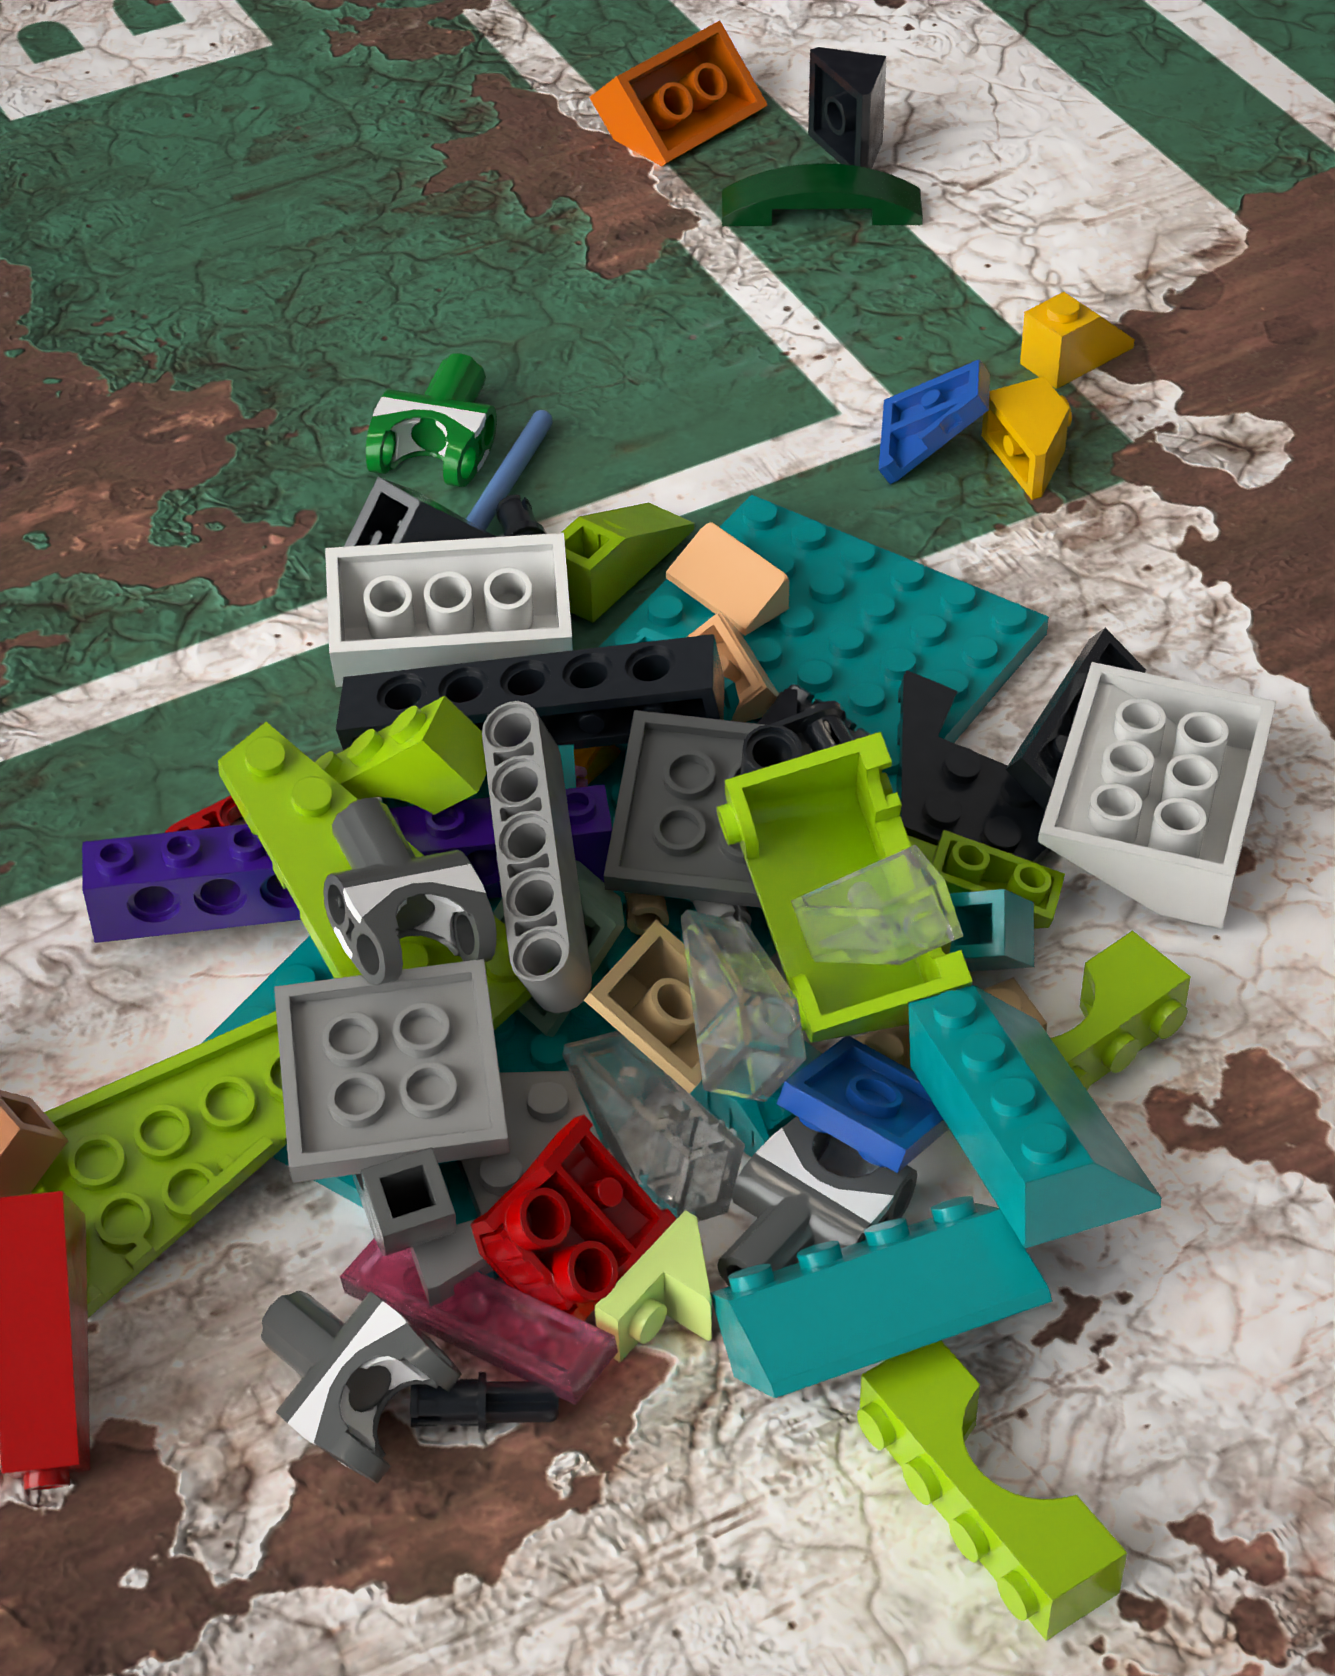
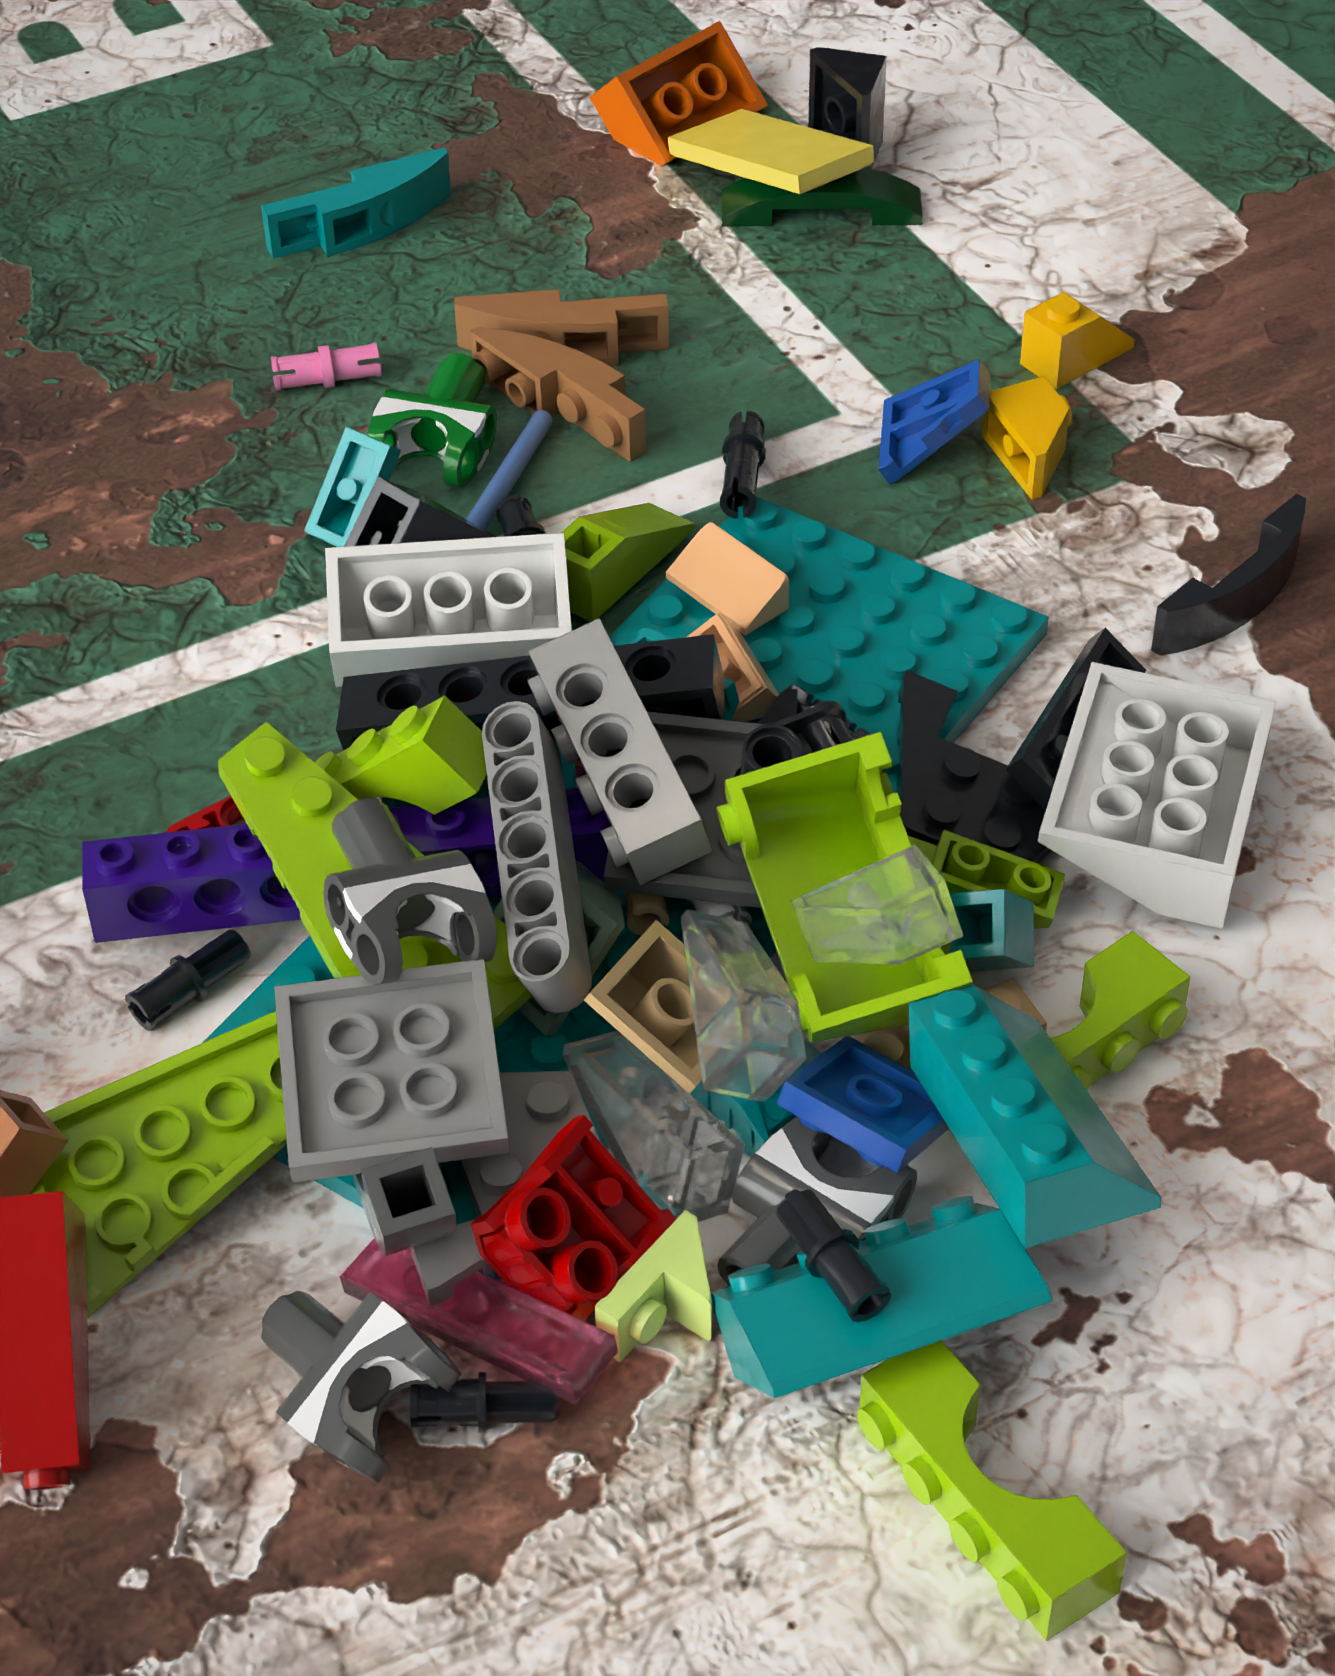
(187, 979): none -> black axle
(326, 366): none -> bright pink pin
(348, 484): none -> slope
(360, 212): none -> teal slope
(563, 381): none -> medium nougat slope
(590, 326): none -> medium nougat slope
(667, 827): none -> light grey brick
(742, 464): none -> black pin
(771, 150): none -> light yellow tile
(833, 1255): none -> black axle
(1204, 614): none -> black slope

